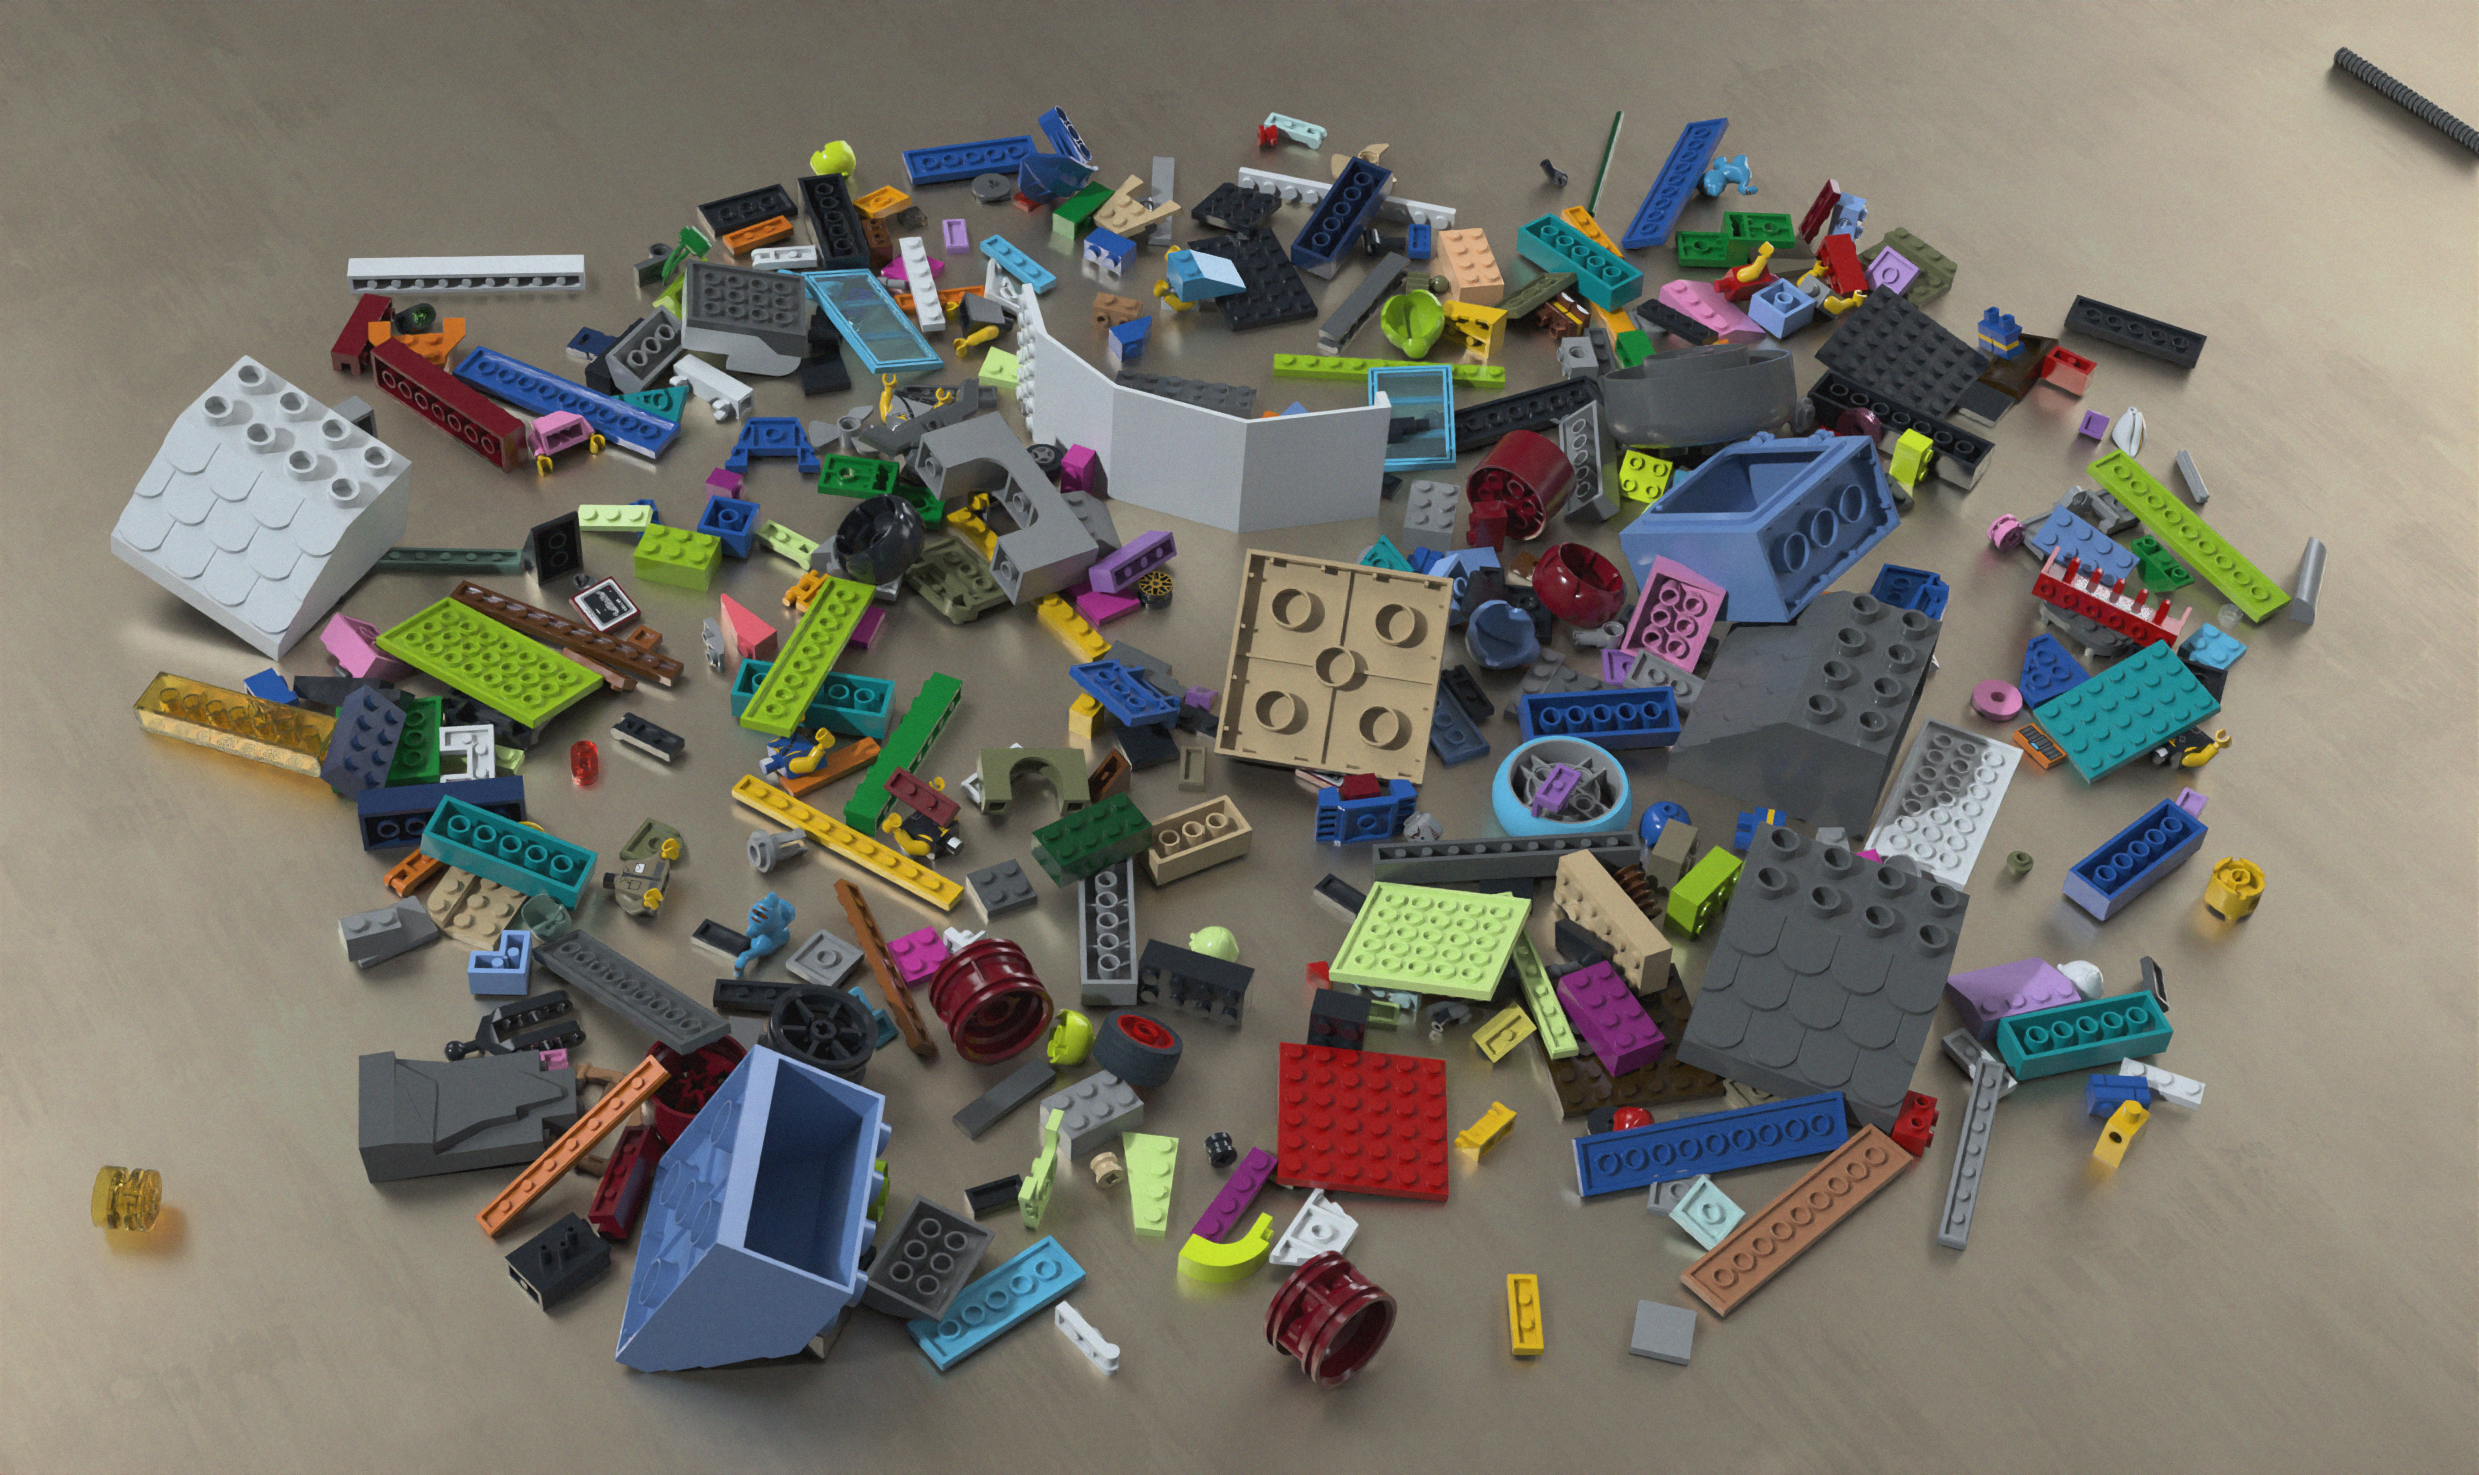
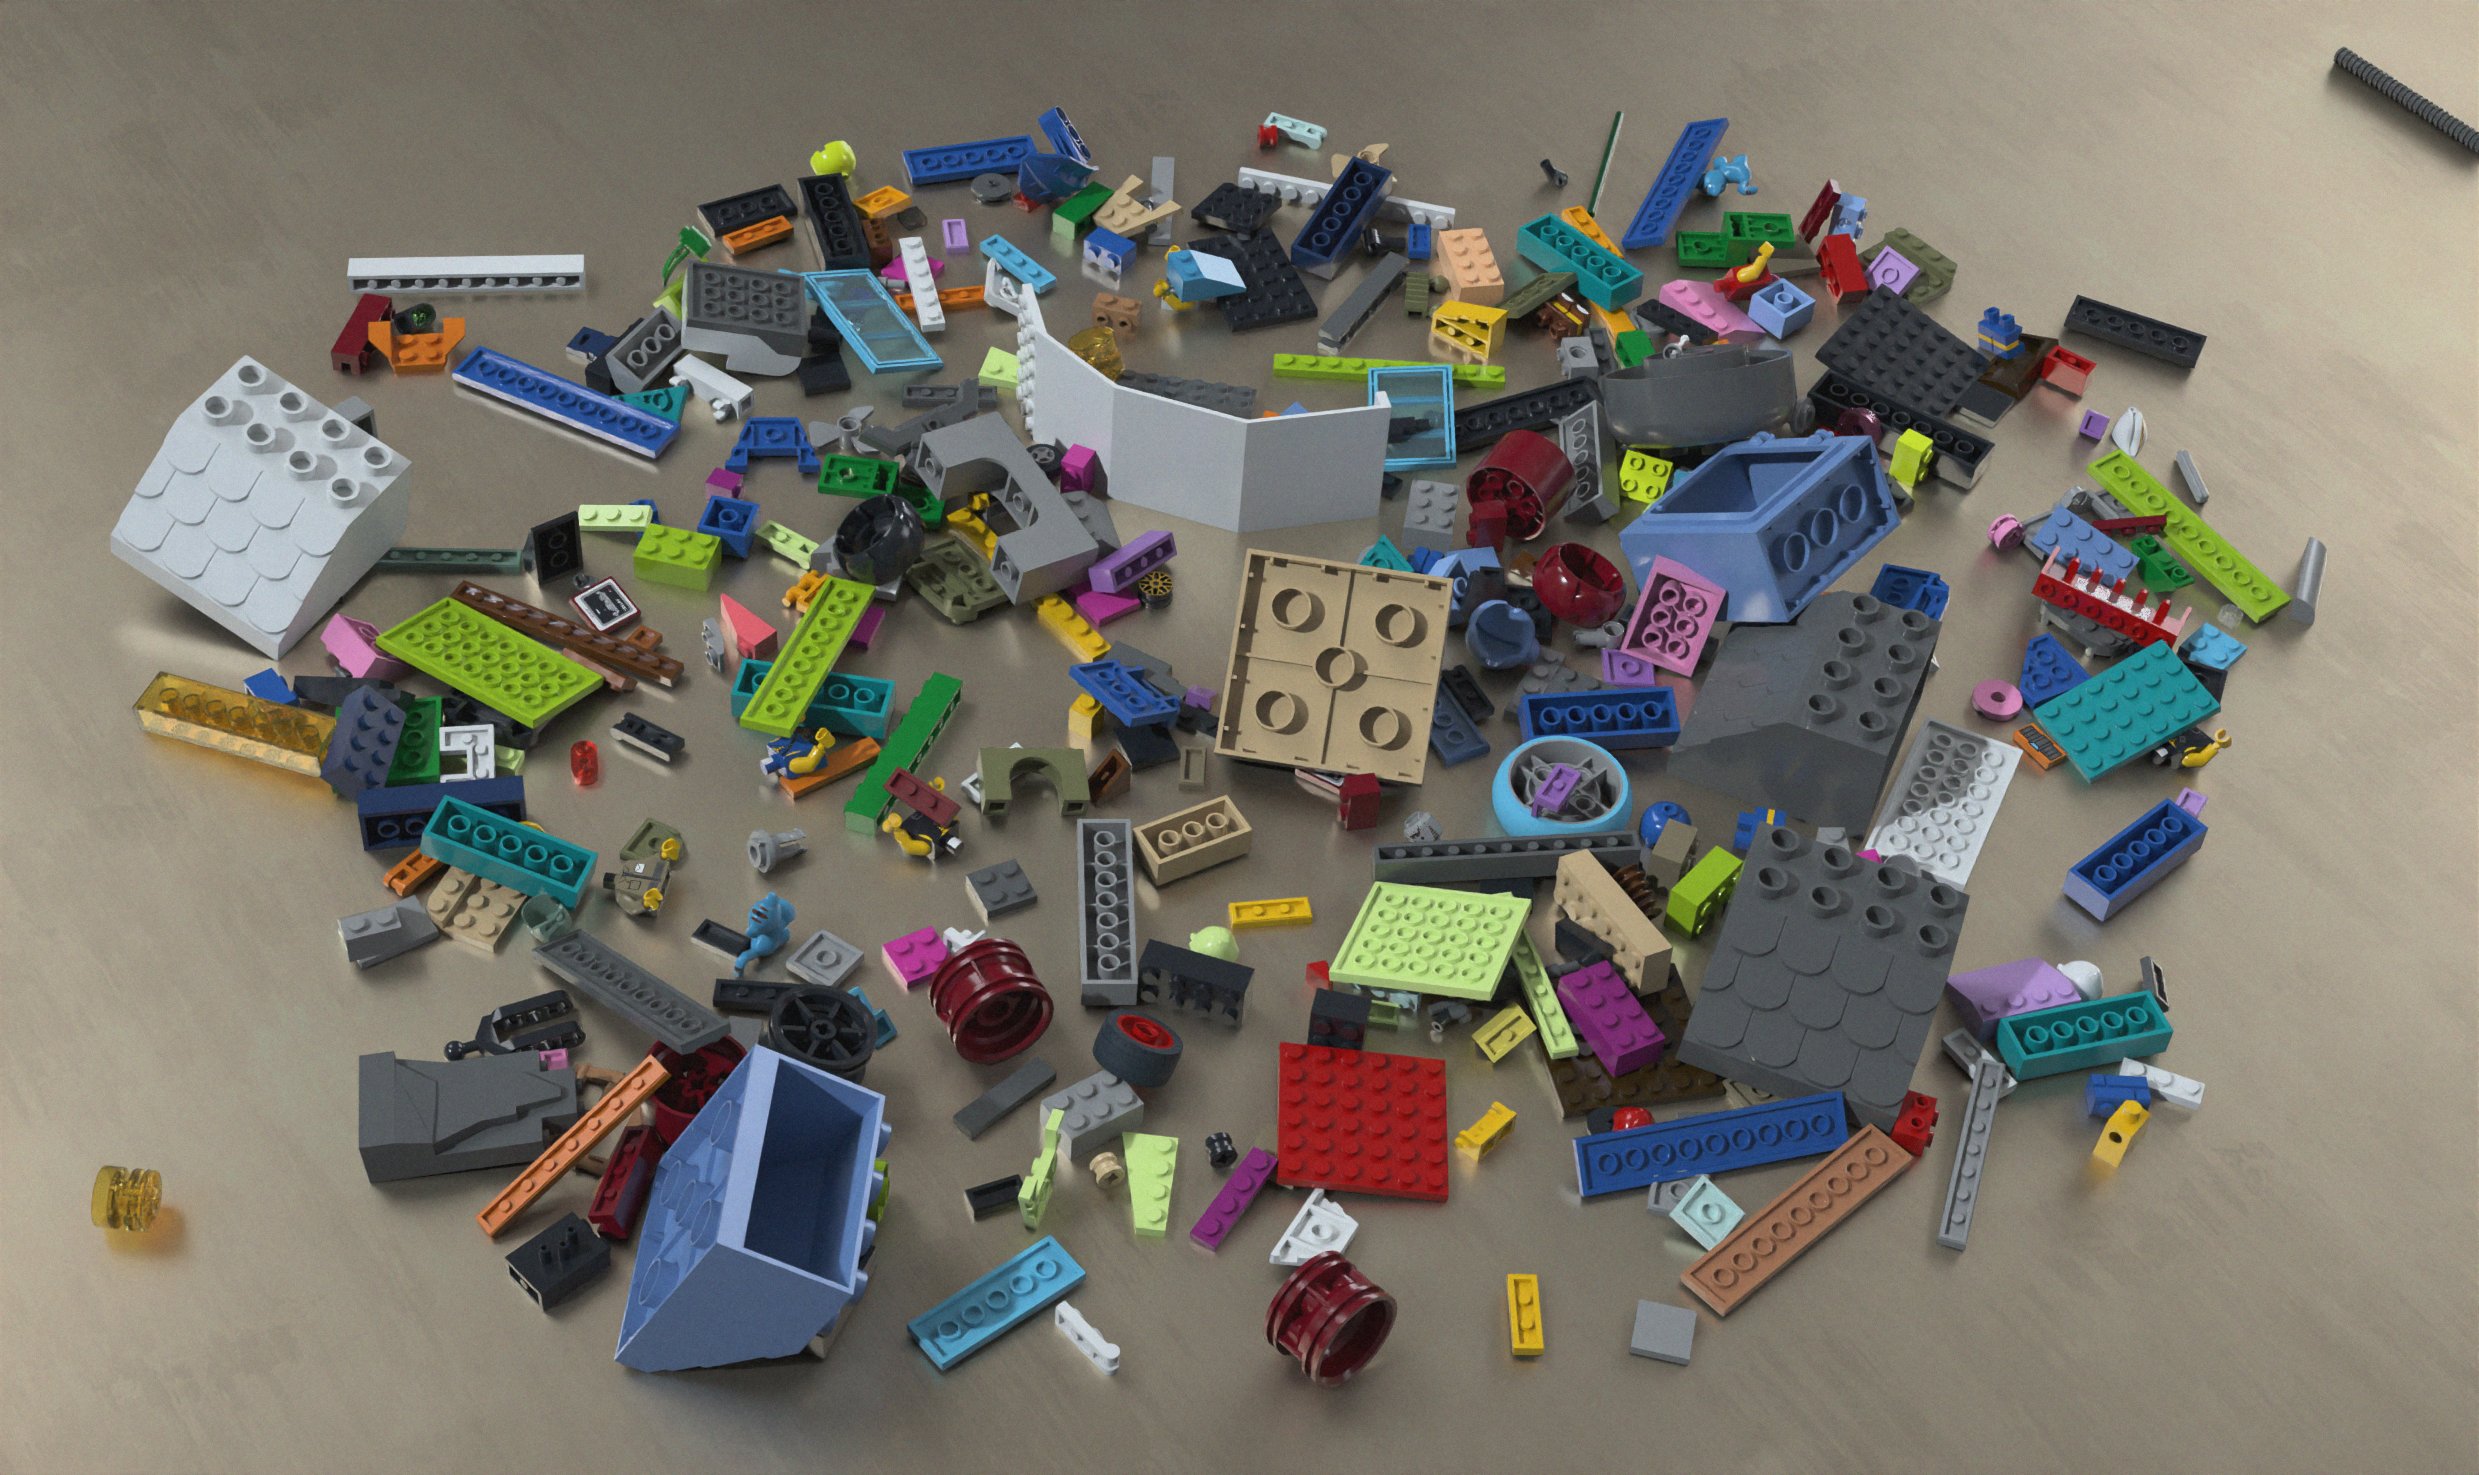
(450, 405): dark red brick -> none
(503, 970): light blue brick -> none
(558, 432): bright pink torso -> none
(651, 269): dark grey plate -> none
(784, 257): white plate -> none
(848, 842): yellow plate -> none
(885, 968): dark orange plate -> none
(901, 407): torso -> none
(925, 1262): light grey slope -> none
(979, 321): black torso -> none
(1071, 1039): neon yellow cylinder -> none
(1091, 839): dark green brick -> none
(1098, 349): none -> clear yellow wheel
(1130, 338): blue slope -> none
(1227, 1262): neon yellow arch -> none
(1270, 913): none -> yellow tile
(1340, 895): black tile -> none
(1363, 818): blue plate -> none
(1413, 322): lime piece -> none
(1655, 672): light grey tile -> none
(1675, 348): none -> light grey hinge
(1826, 298): torso -> none
(2019, 863): olive plate -> none
(2131, 526): none -> dark red plate
(2235, 887): yellow brick -> none

